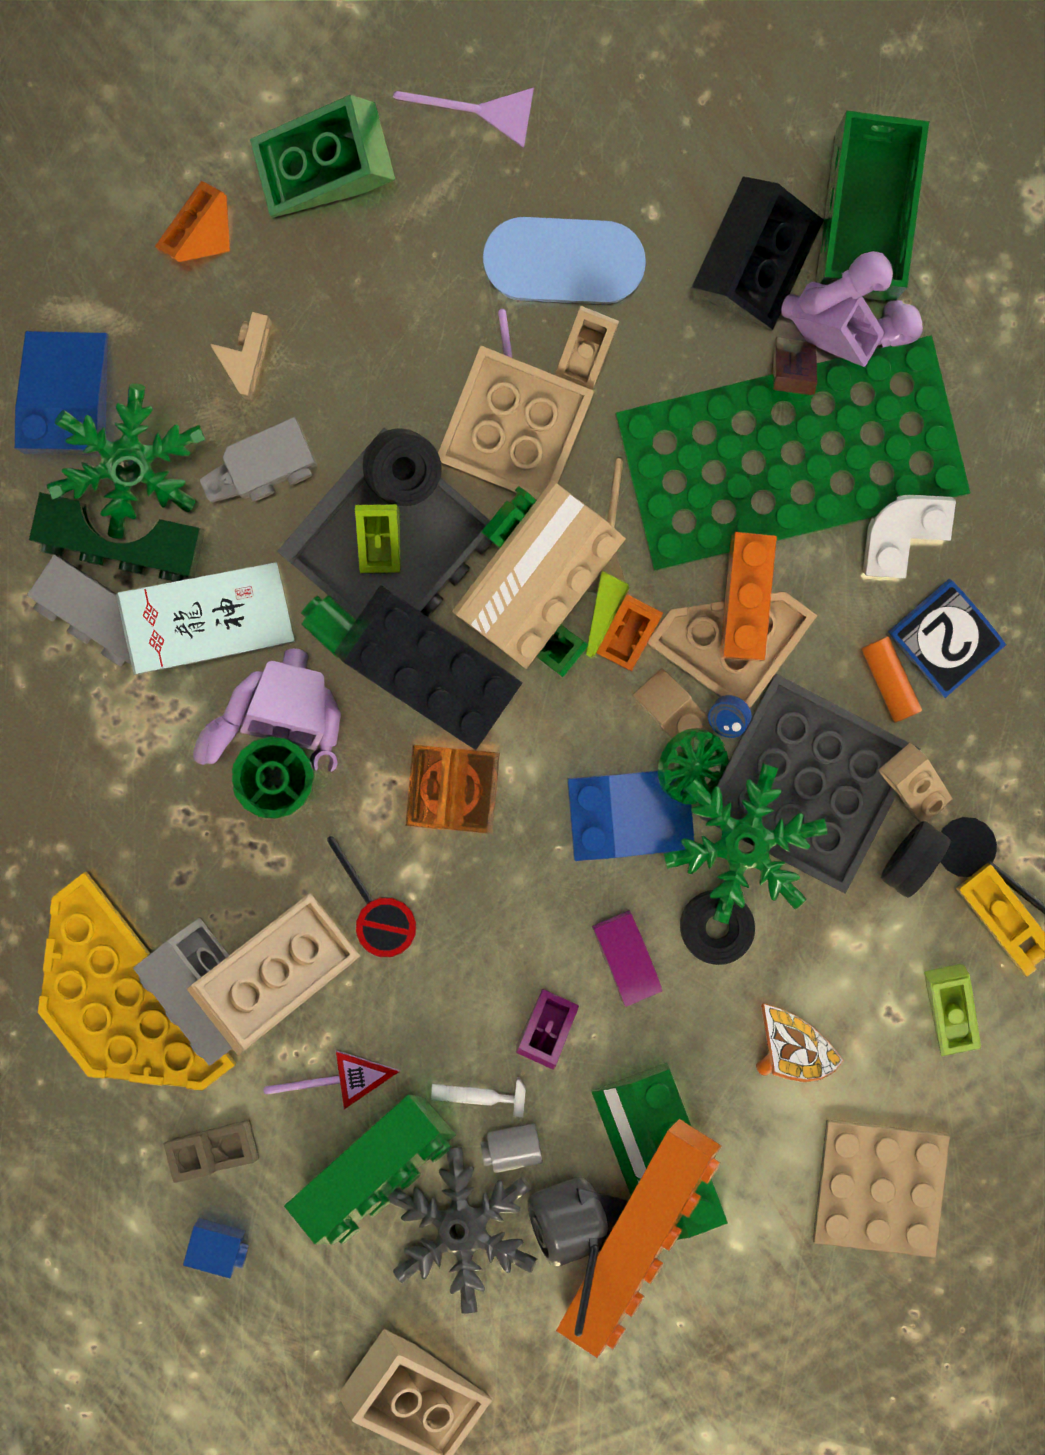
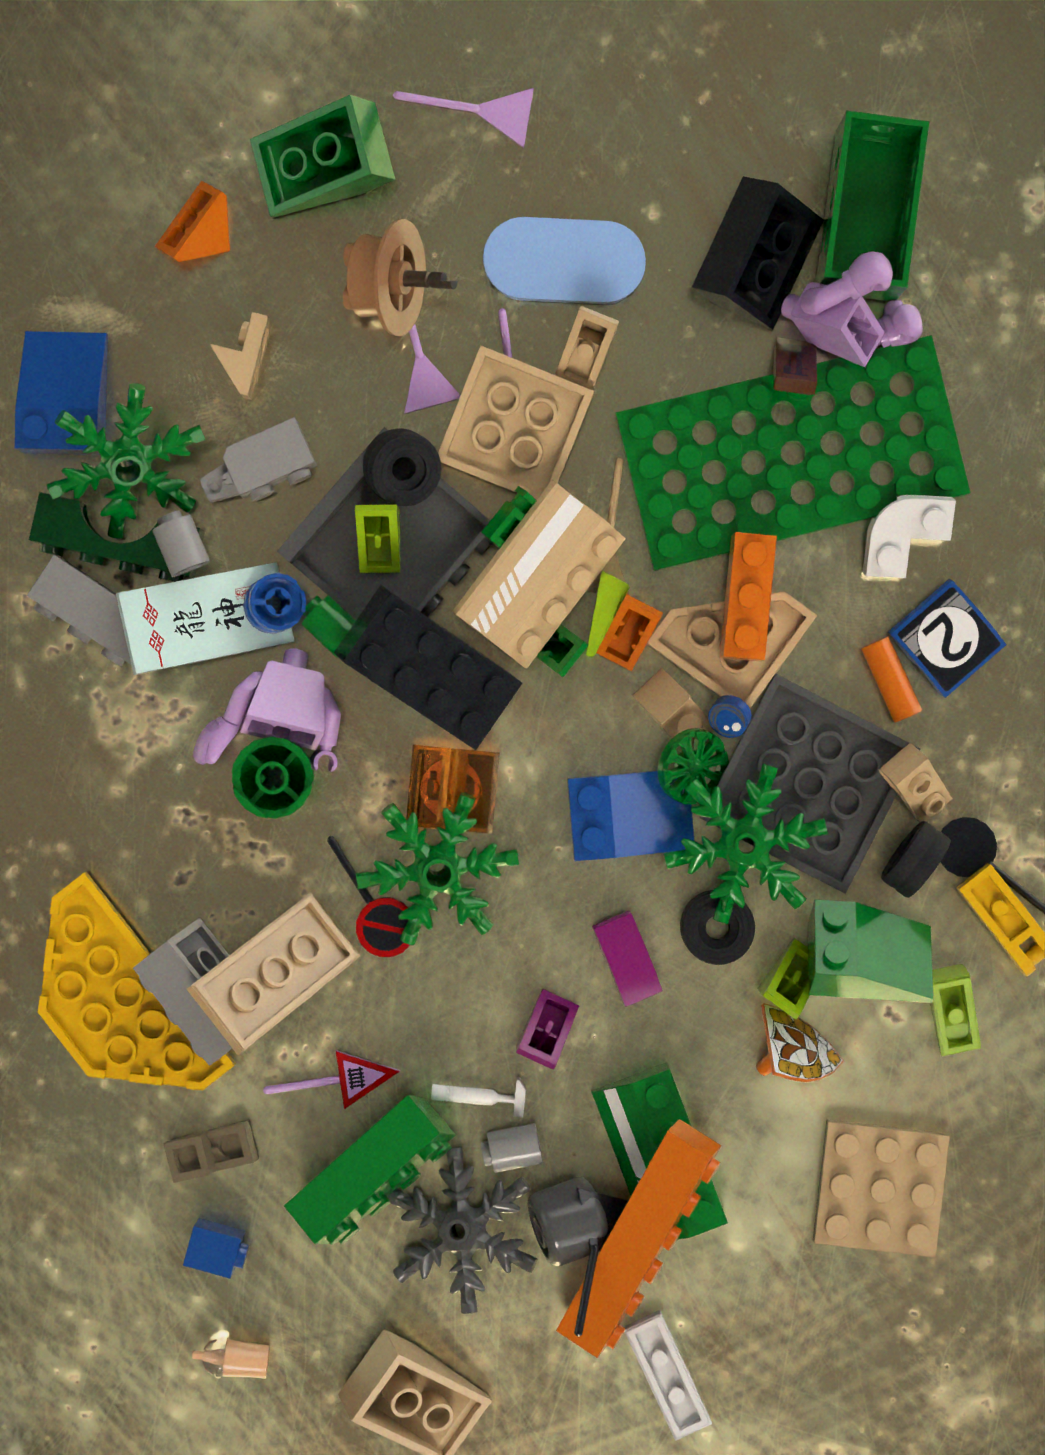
(180, 543): none -> light grey brick
(234, 1358): none -> light nougat piece
(265, 616): none -> blue wheel
(390, 277): none -> medium nougat piece
(427, 384): none -> lavender piece
(440, 881): none -> green piece
(667, 1375): none -> white tile
(789, 980): none -> lime slope
(868, 953): none -> green slope

